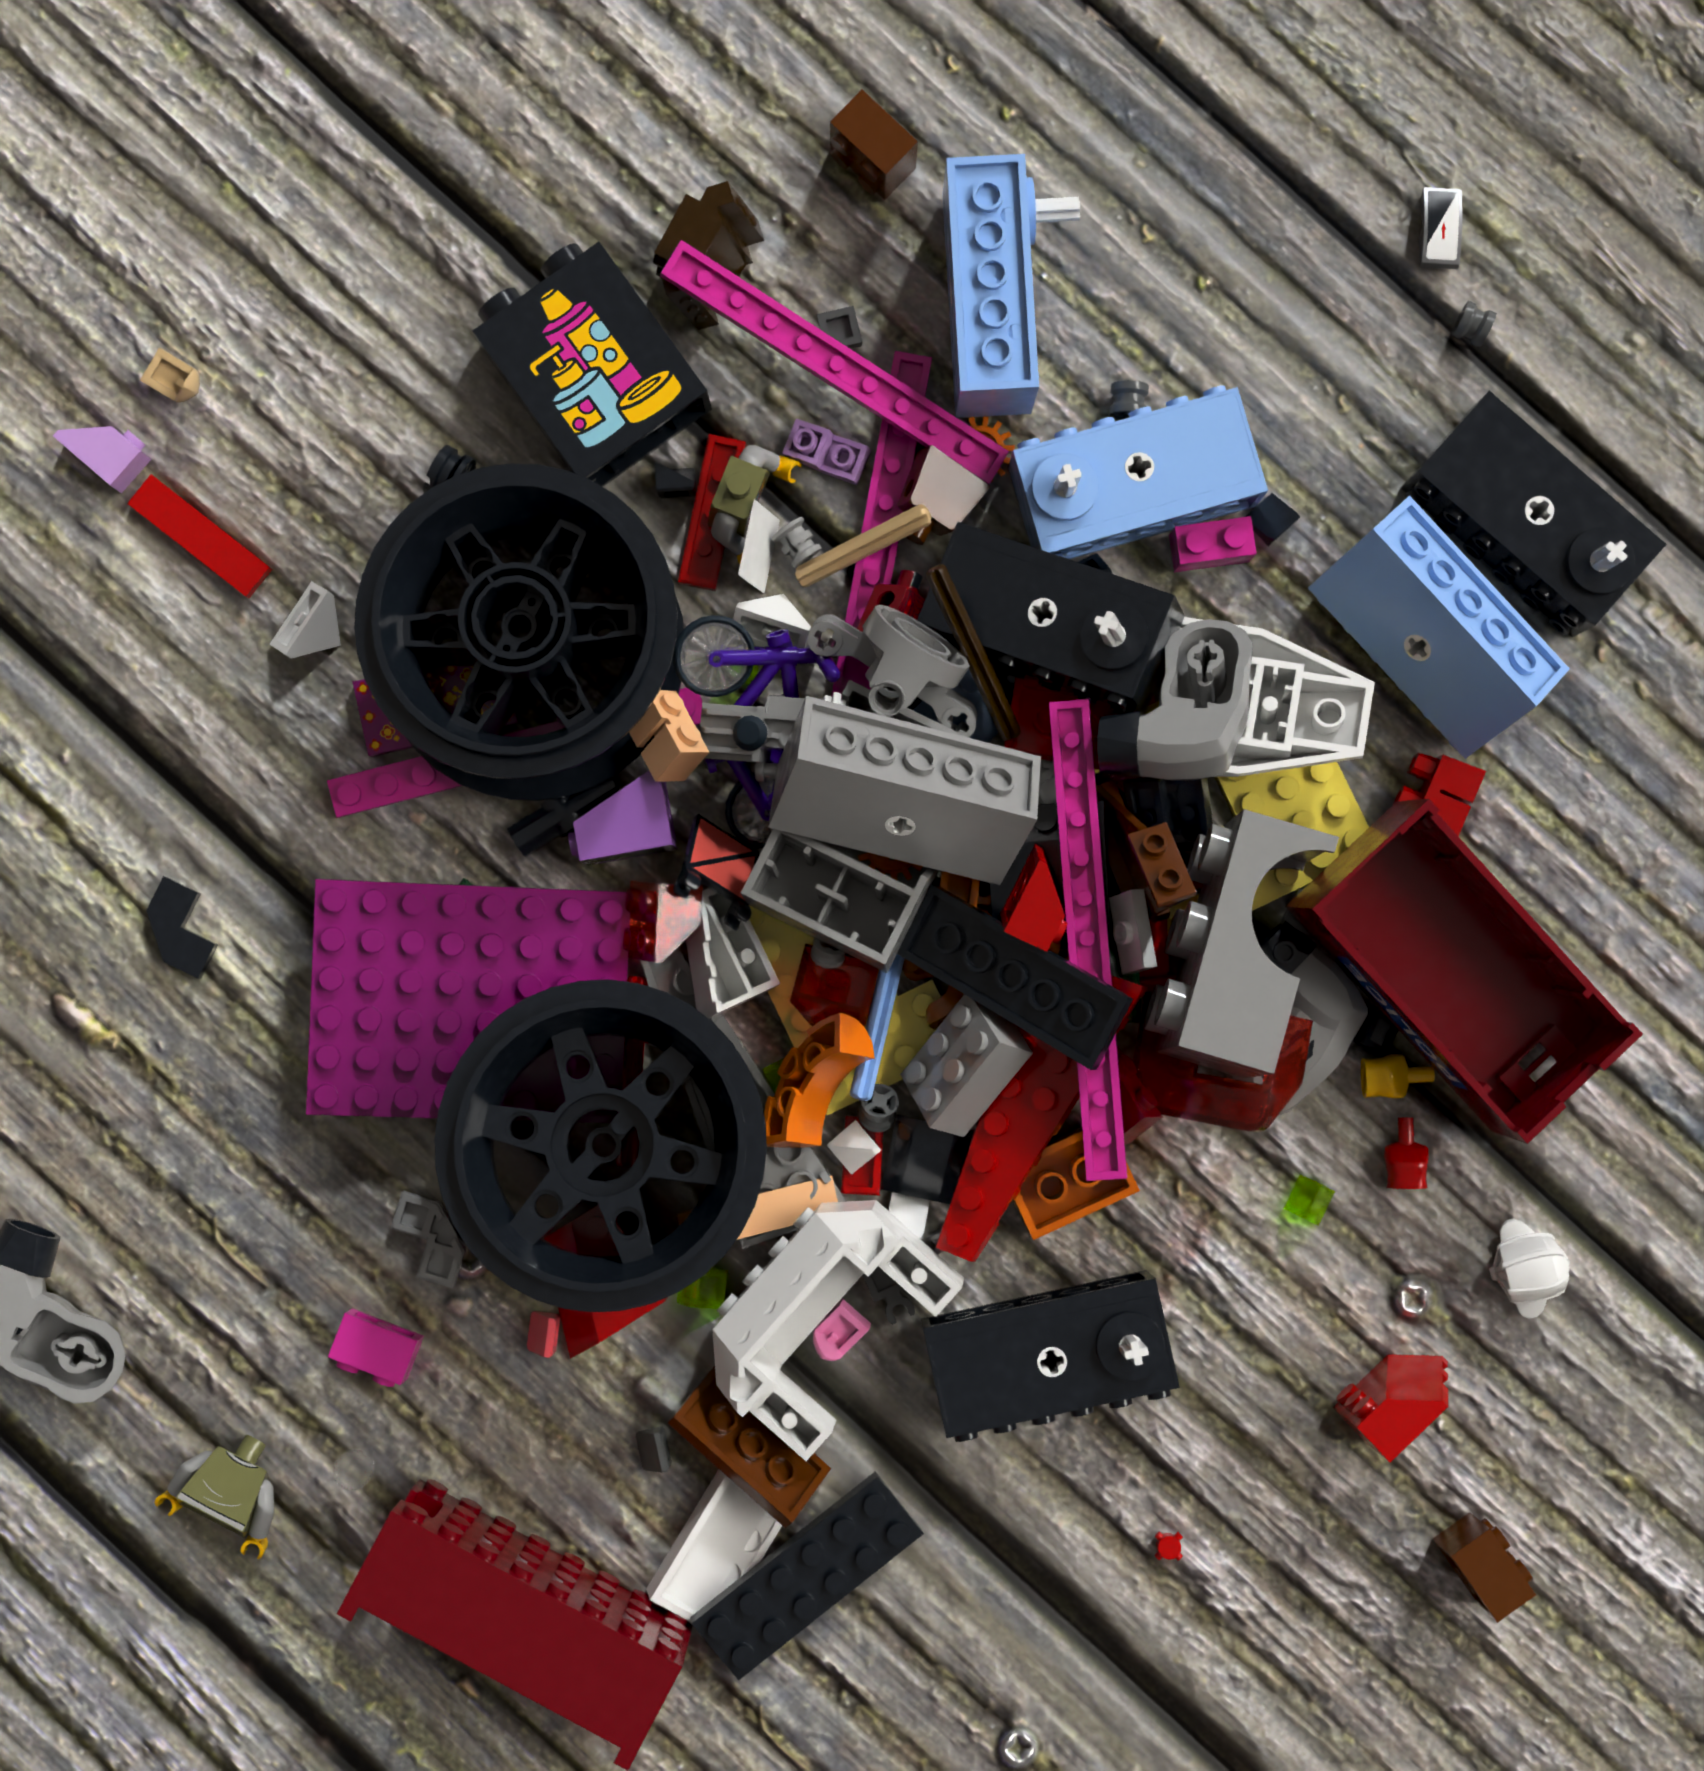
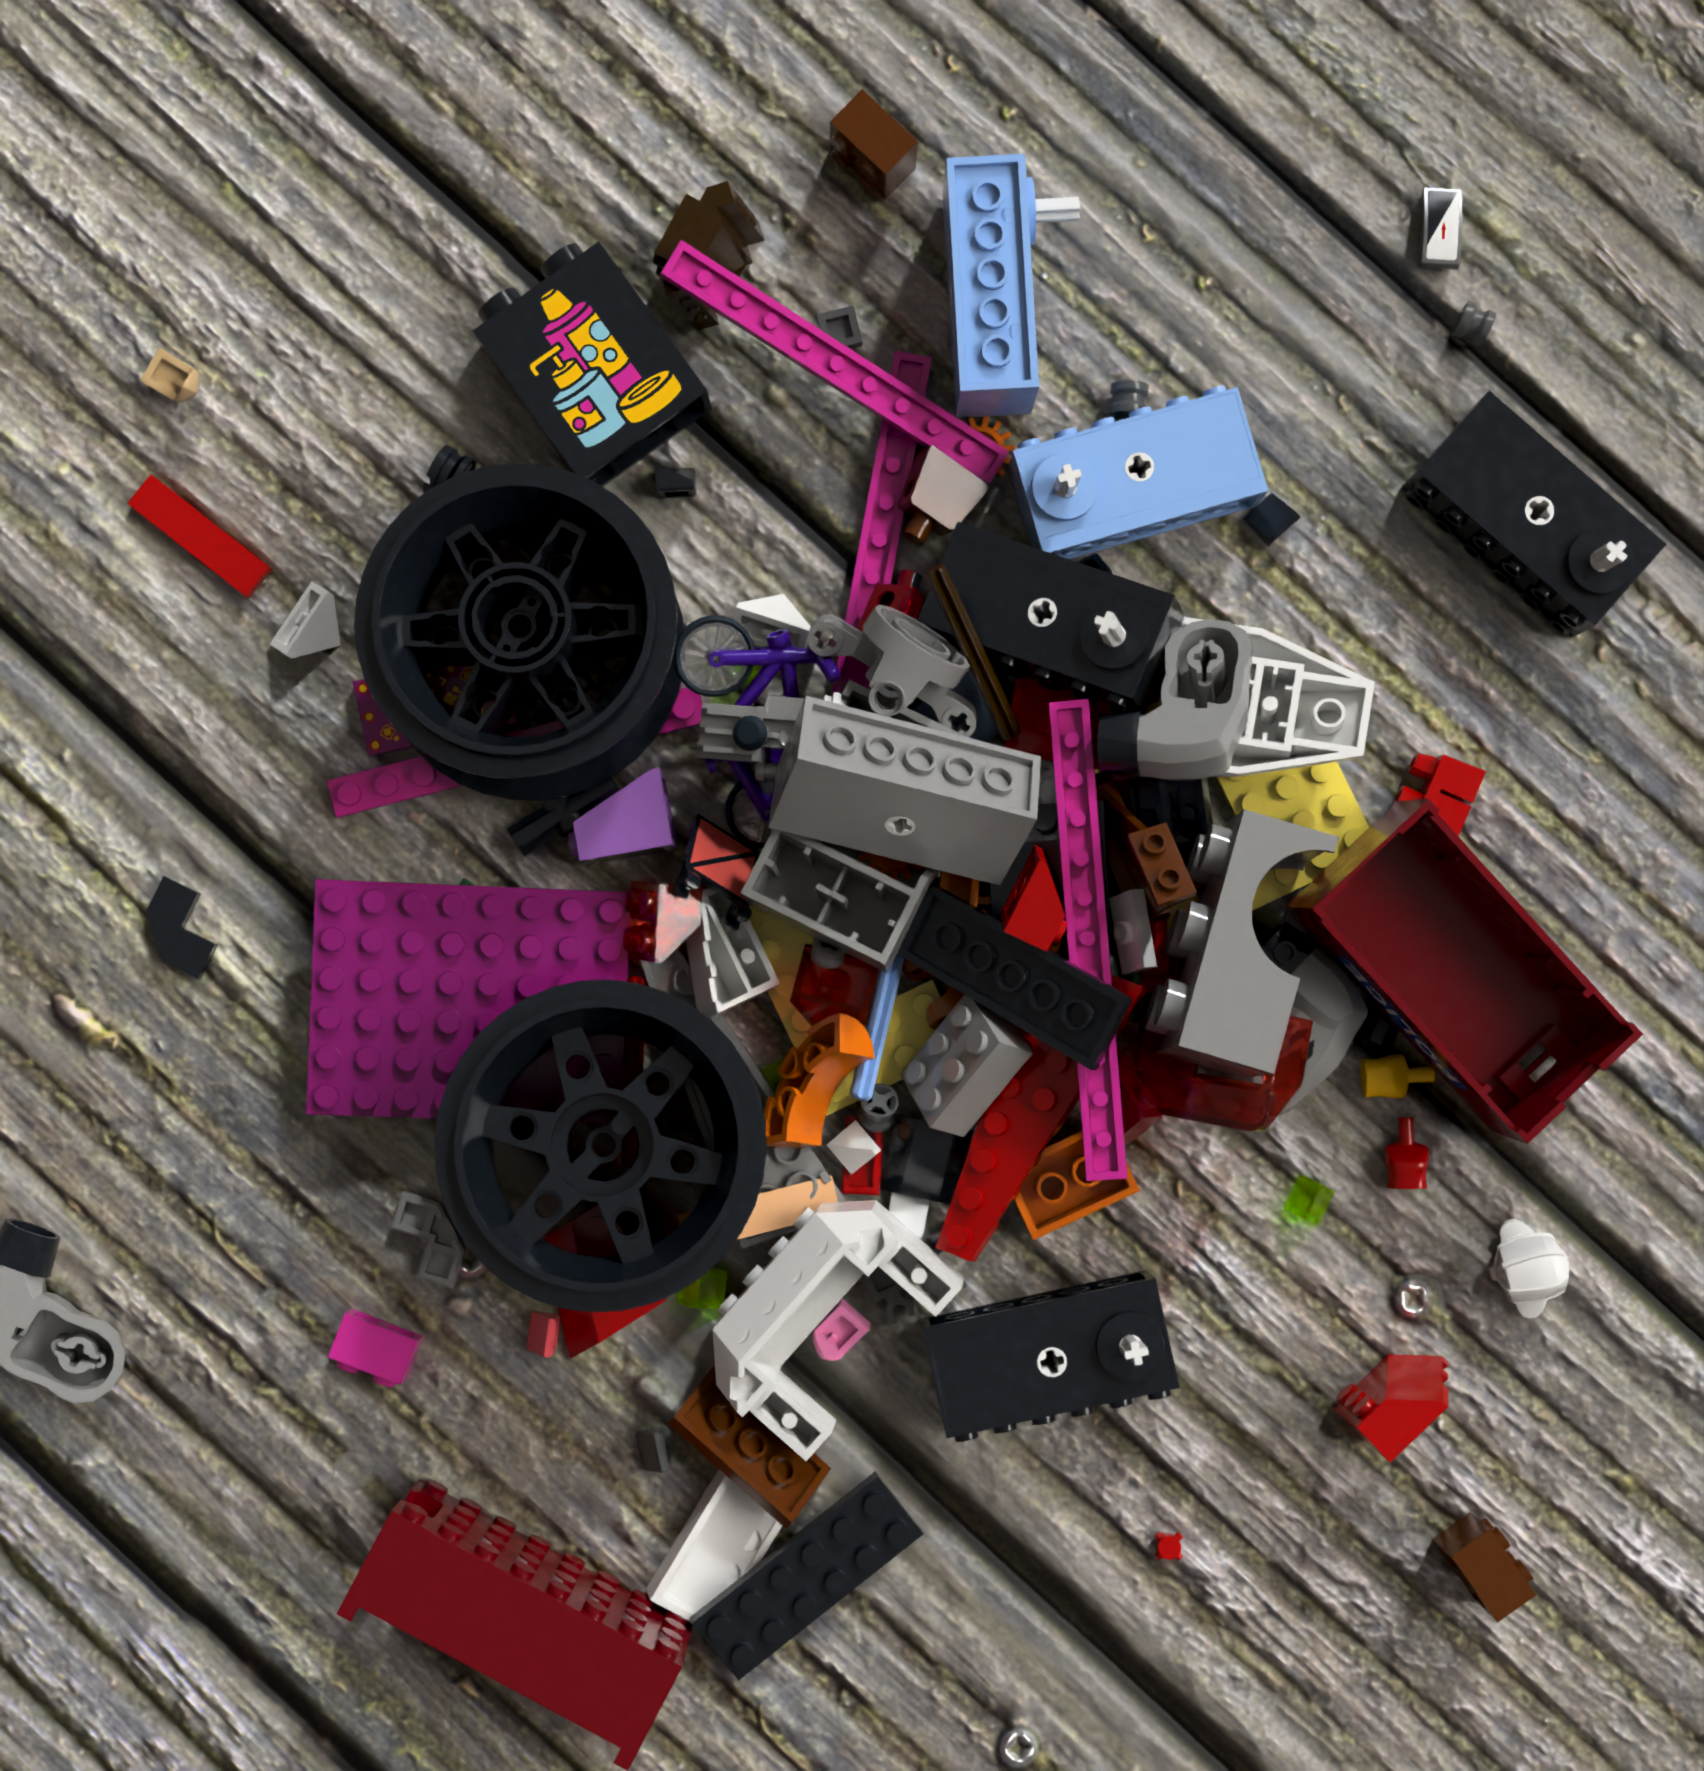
(107, 453): lavender slope -> none
(227, 1491): olive torso -> none
(677, 741): light nougat piece -> none
(702, 551): red tile -> none
(739, 486): torso -> none
(758, 546): white sticker -> none
(797, 542): light grey bush -> none
(826, 452): lavender slope -> none
(863, 545): tan axle -> none
(1212, 544): dark pink brick -> none
(1439, 628): light blue piece -> none

